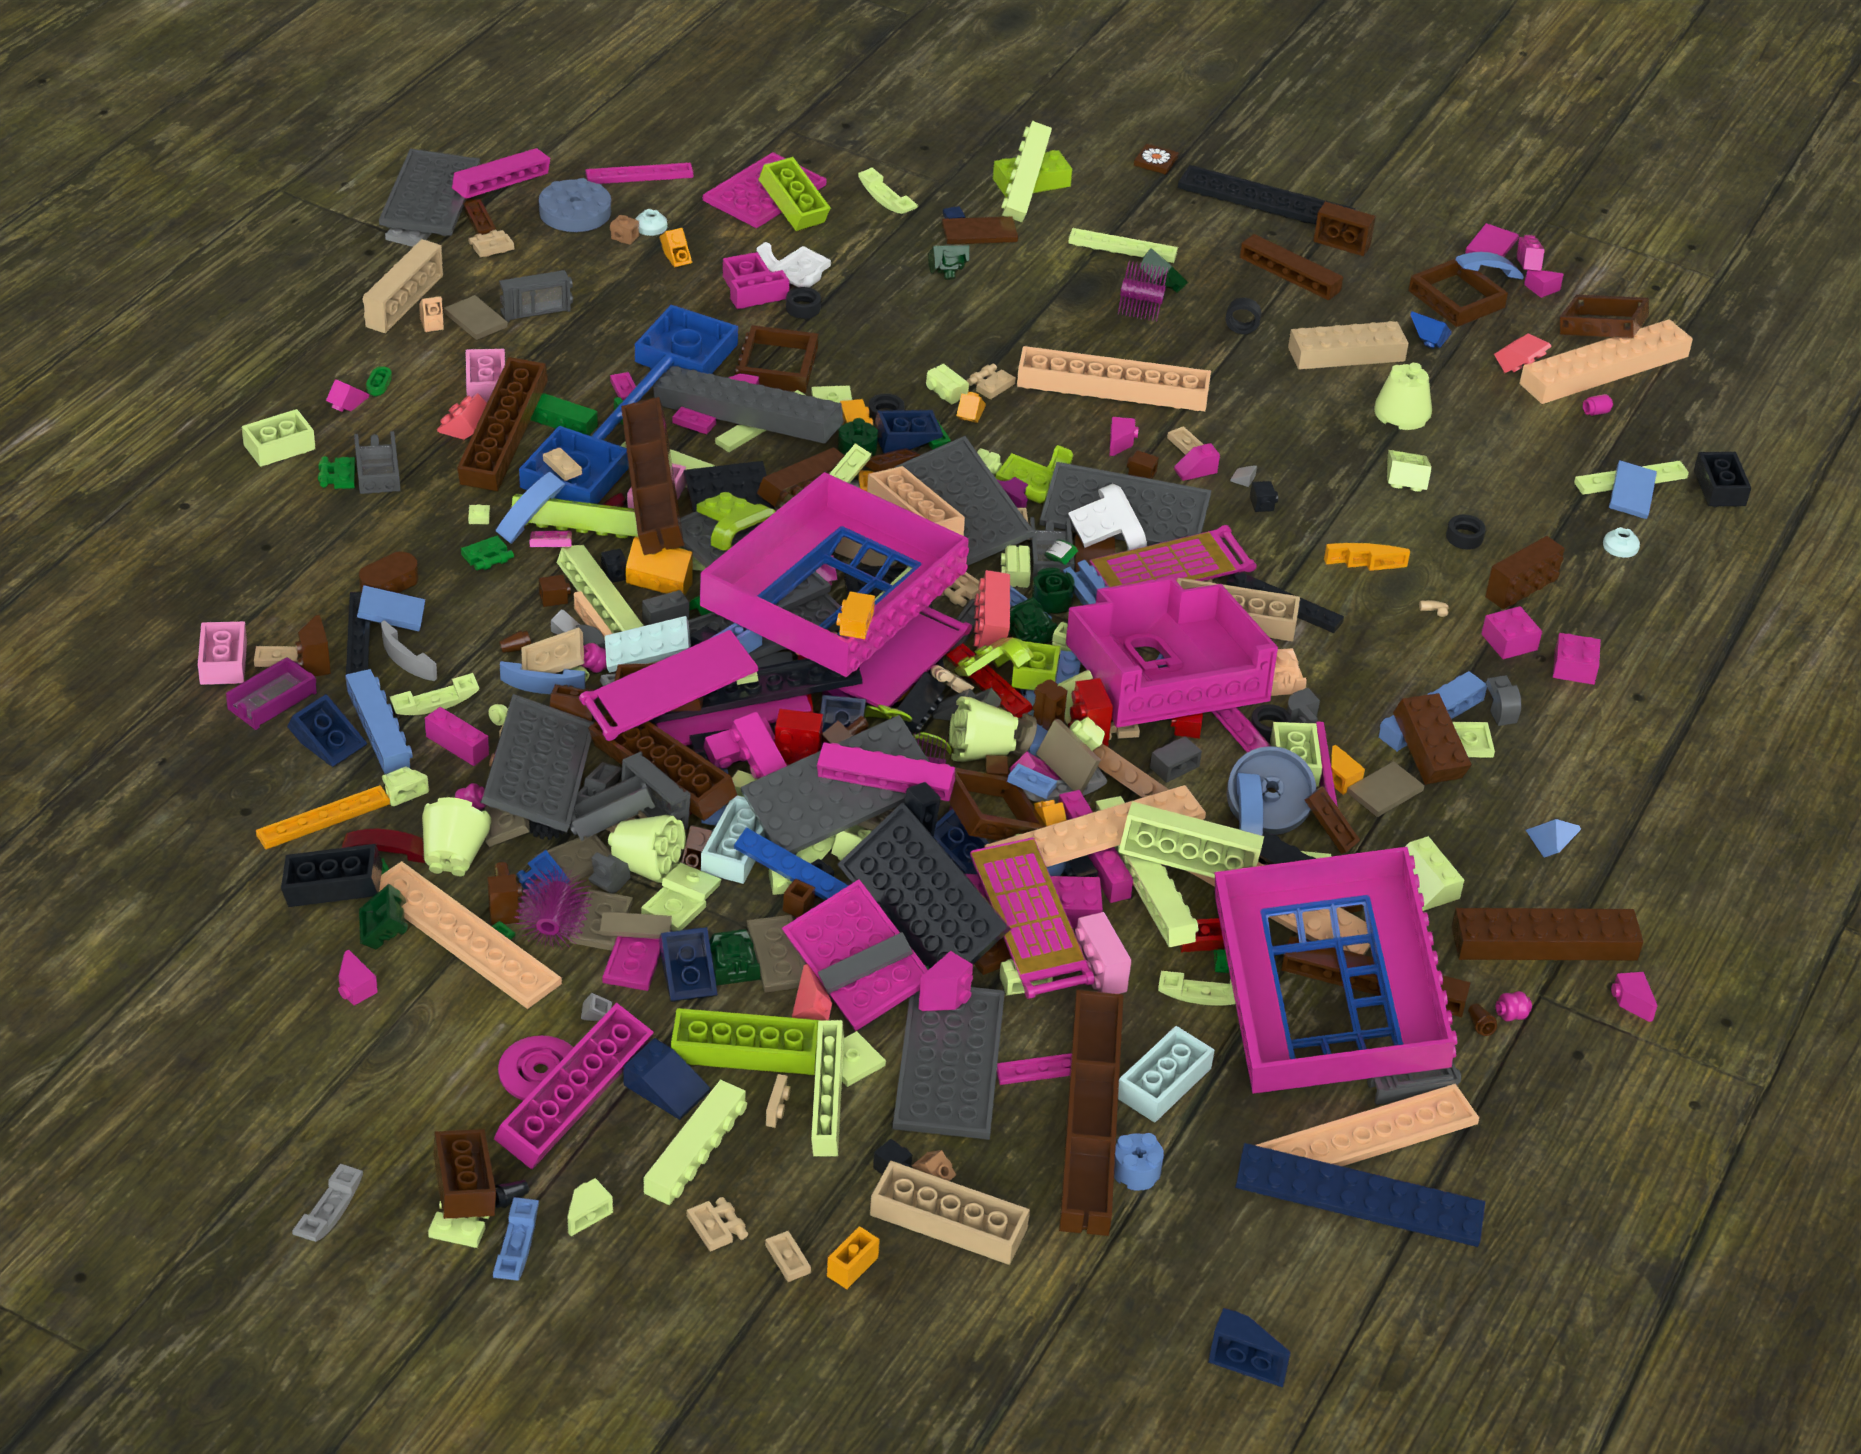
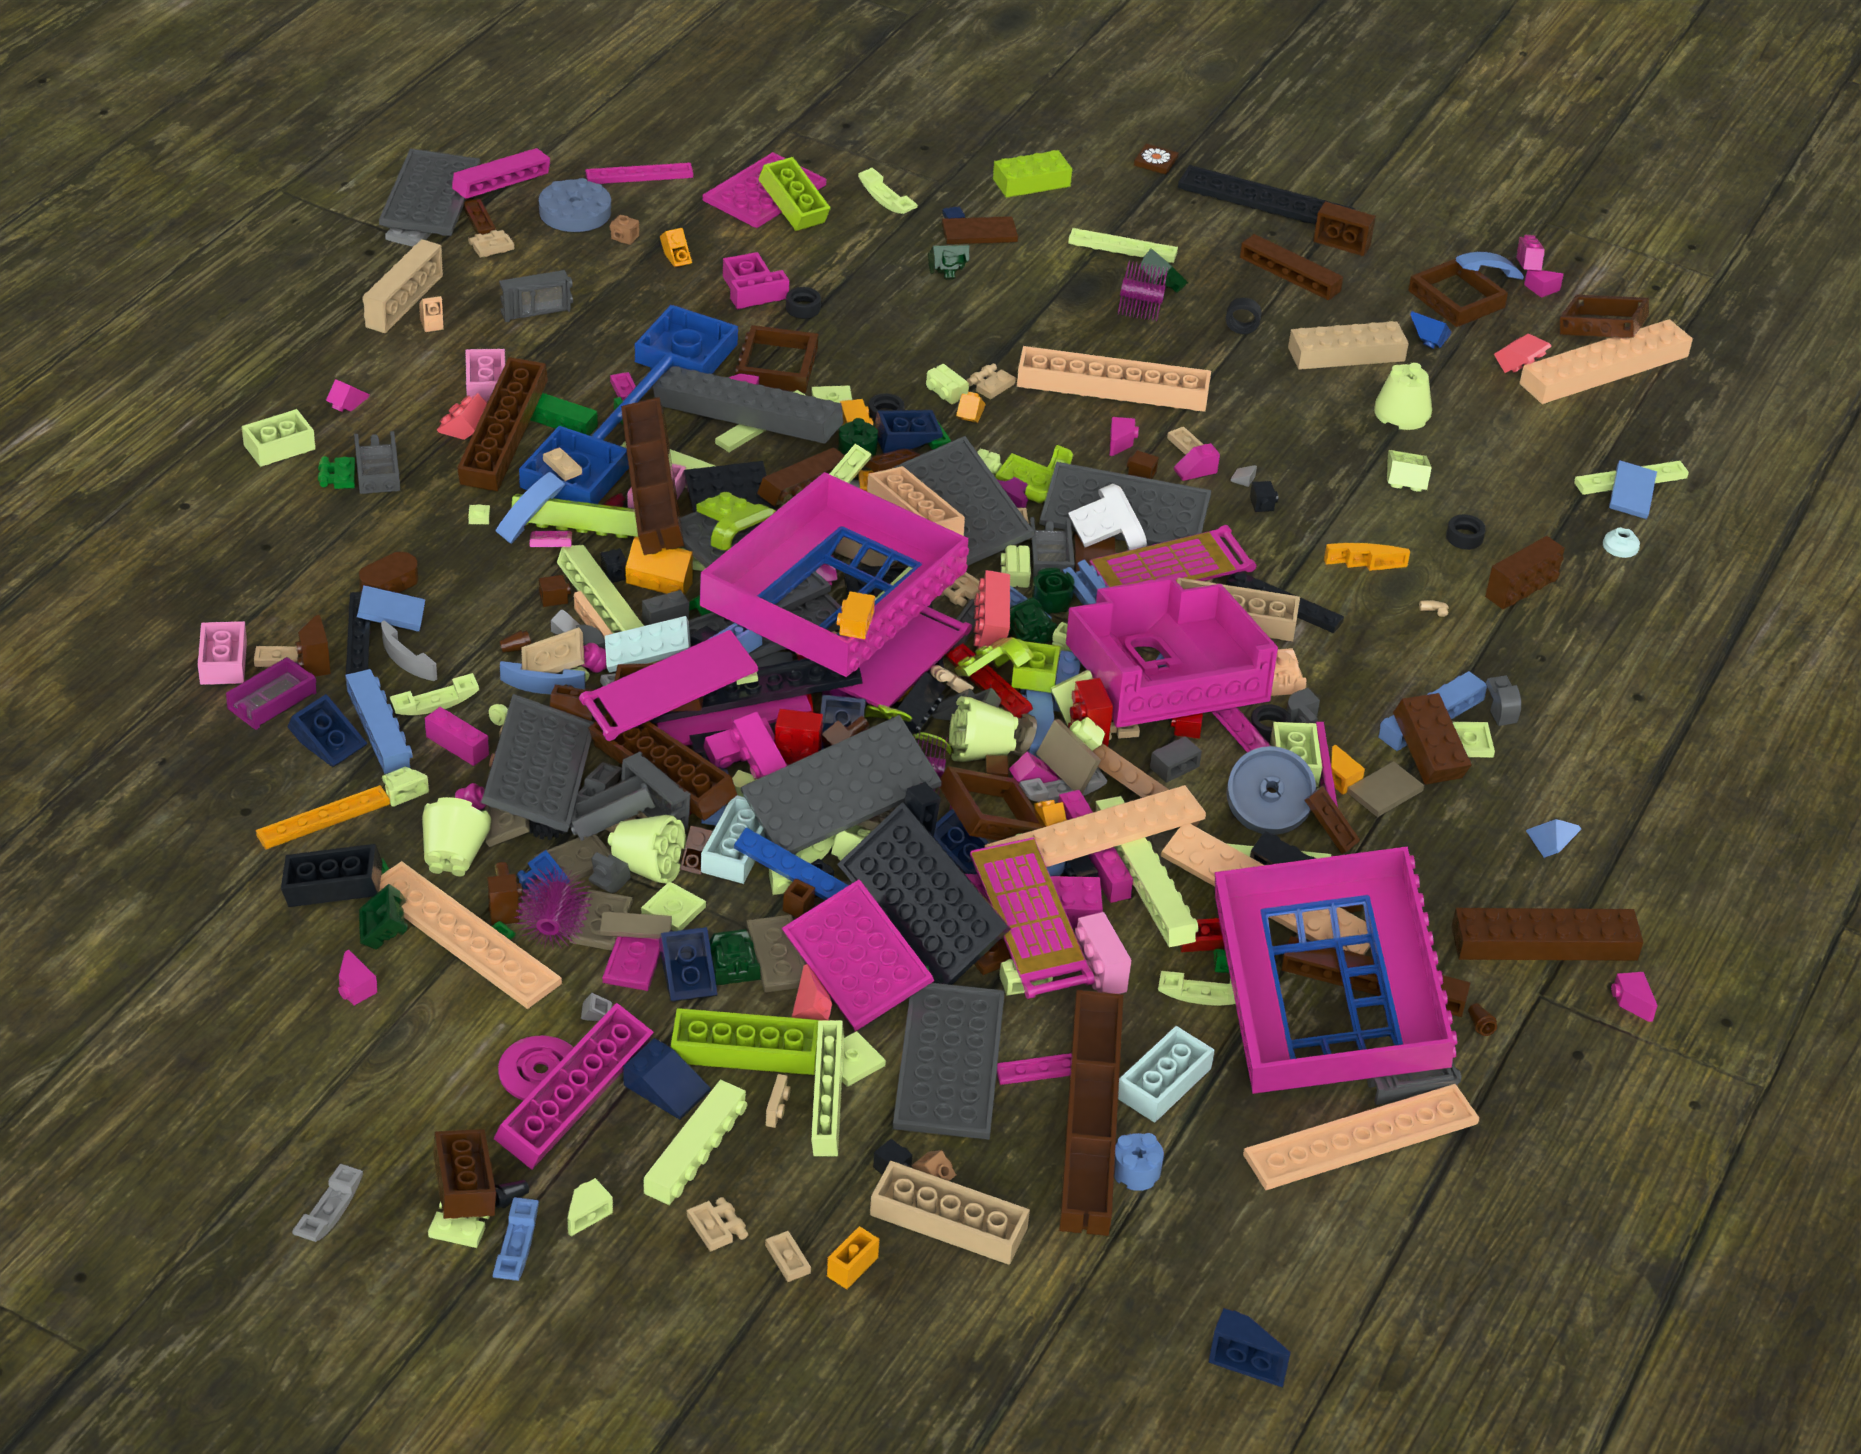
(379, 381): green plate -> none
(388, 841): dark red slope -> none
(475, 317): dark tan tile -> none
(486, 553): green plate -> none
(651, 222): light aqua piece -> none
(691, 882): yellowish green plate -> none
(694, 420): dark pink plate -> none
(801, 267): white piece -> none
(865, 962): dark grey tile -> none
(883, 770): dark pink brick -> none
(946, 984): dark pink slope -> none
(1027, 171): yellowish green brick -> none
(1032, 781): medium blue plate -> none
(1049, 703): reddish brown brick -> none
(1061, 552): slope -> none
(1187, 841): yellowish green brick -> none
(1250, 803): medium blue slope -> none
(1361, 1194): dark blue plate -> none
(1437, 877): yellowish green slope -> none
(1492, 240): dark pink tile -> none
(1511, 632): dark pink brick -> none
(1513, 1006): dark pink piece -> none
(1576, 658): dark pink brick -> none
(1597, 405): dark pink brick -> none
(1722, 479): black brick -> none

